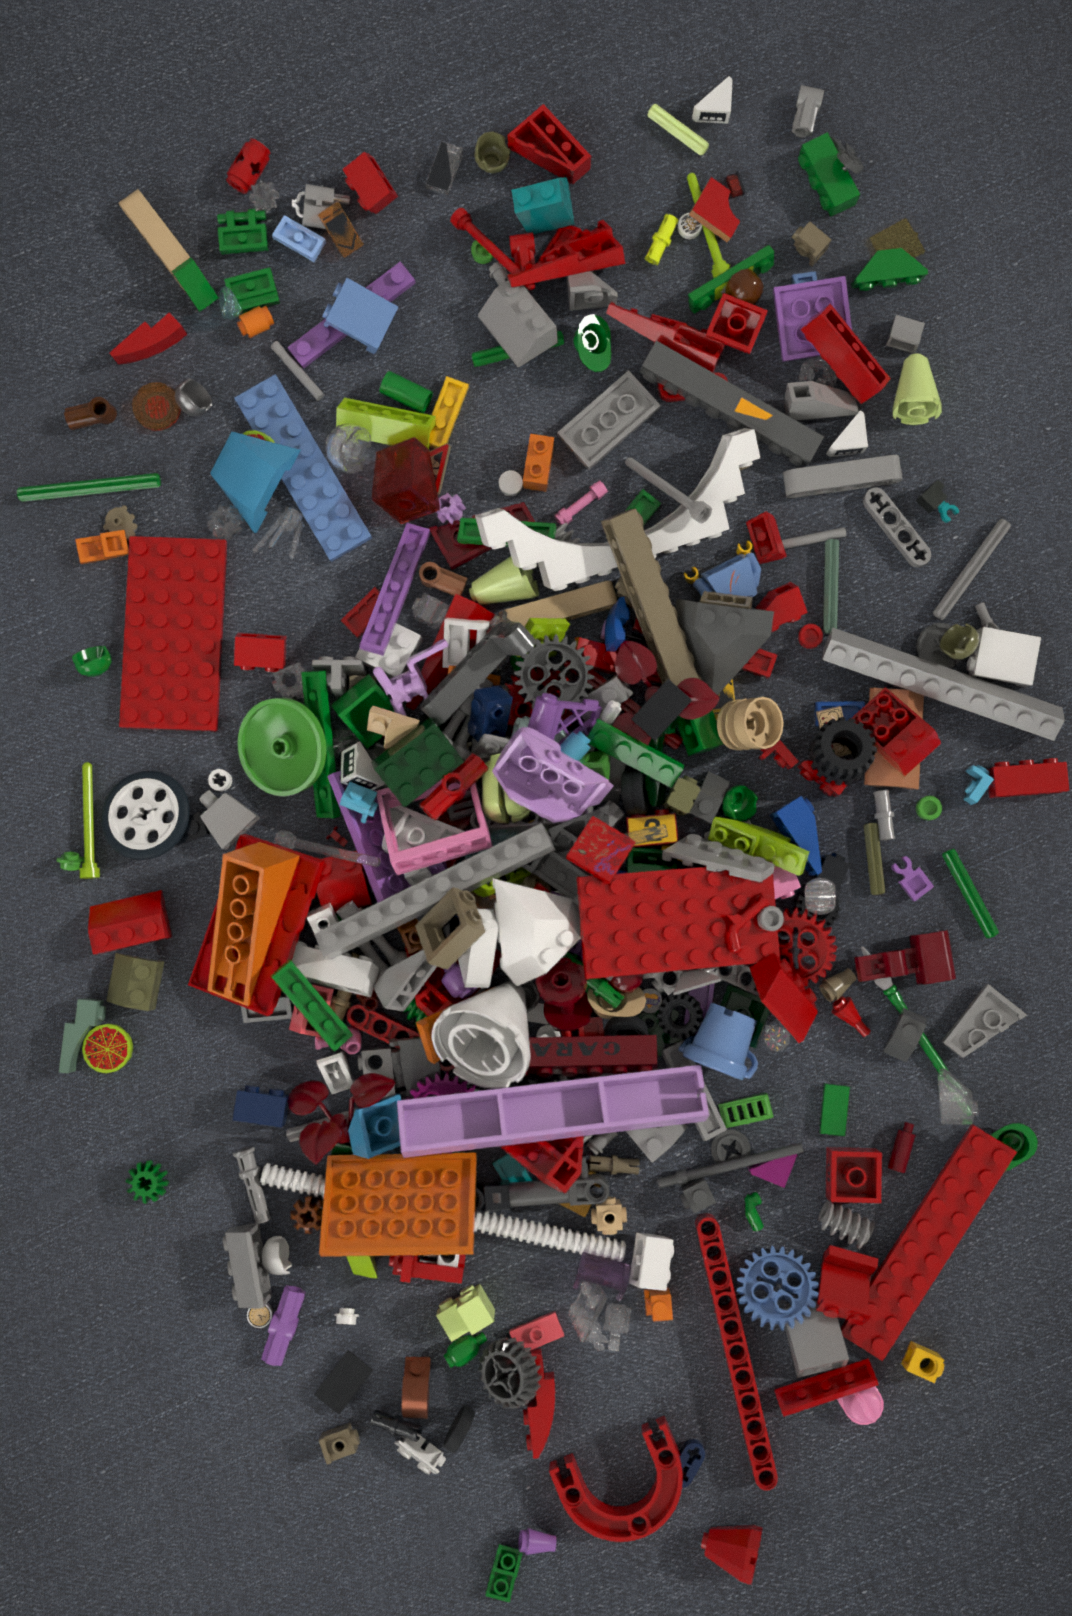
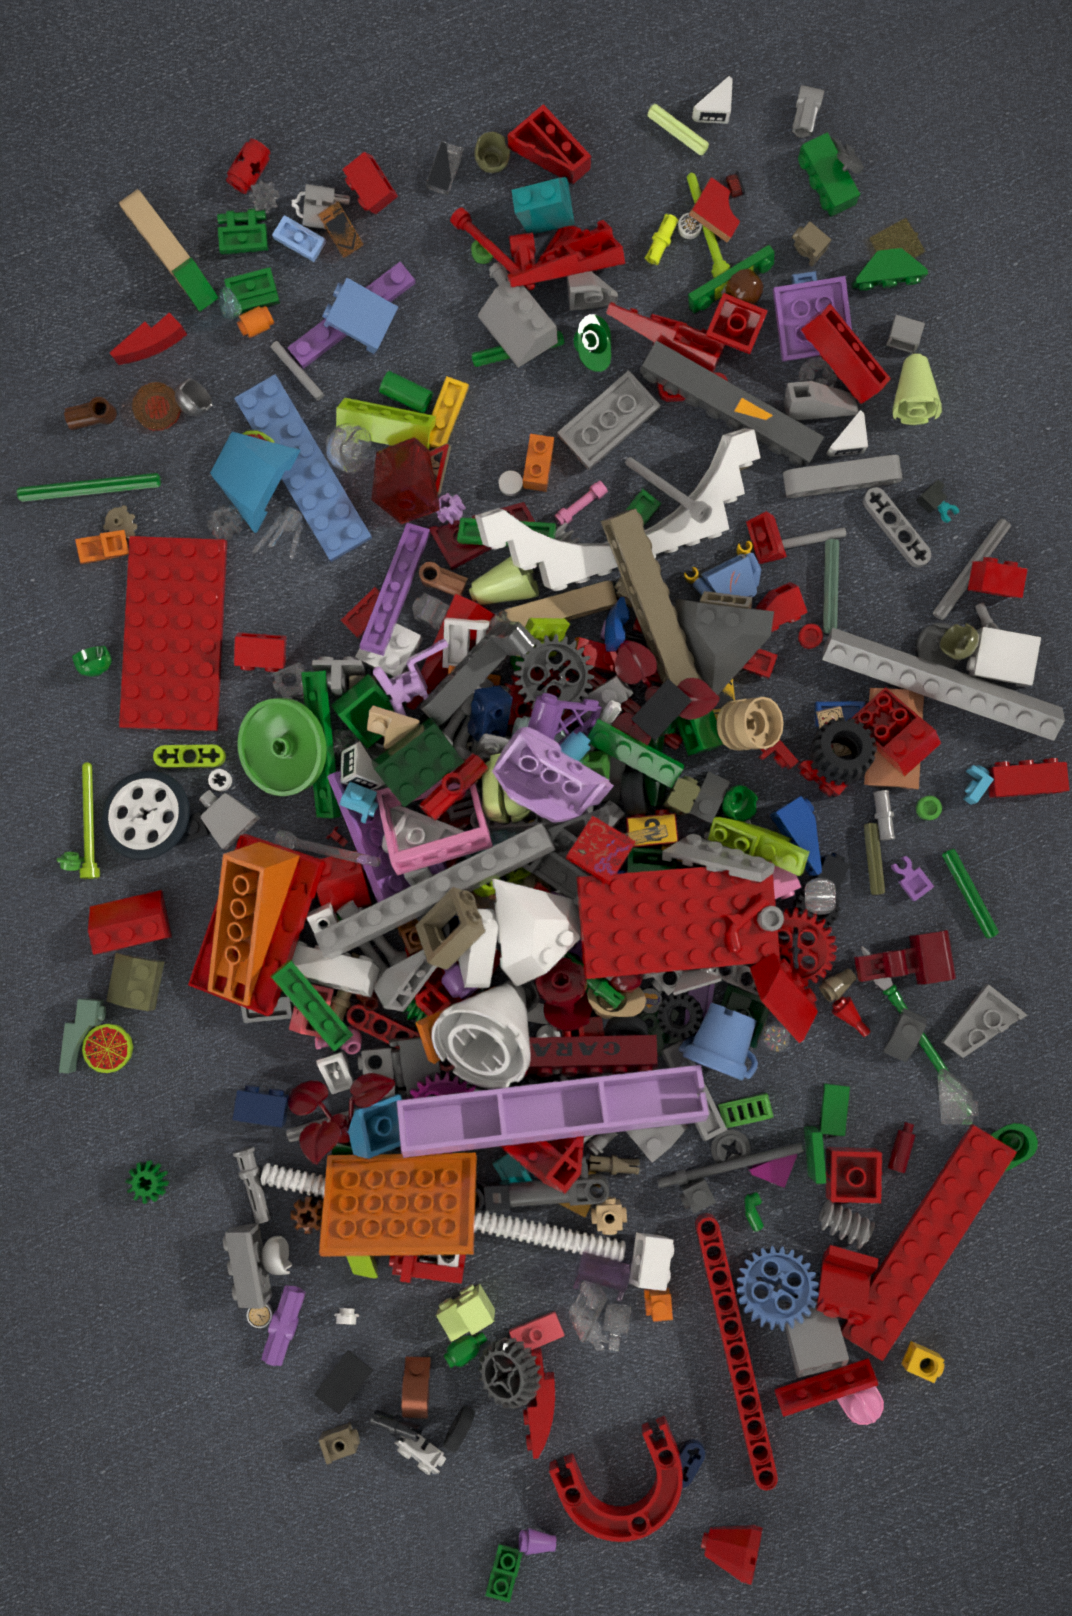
(171, 762): none -> lime beam
(815, 1154): none -> green tile
(997, 579): none -> red brick

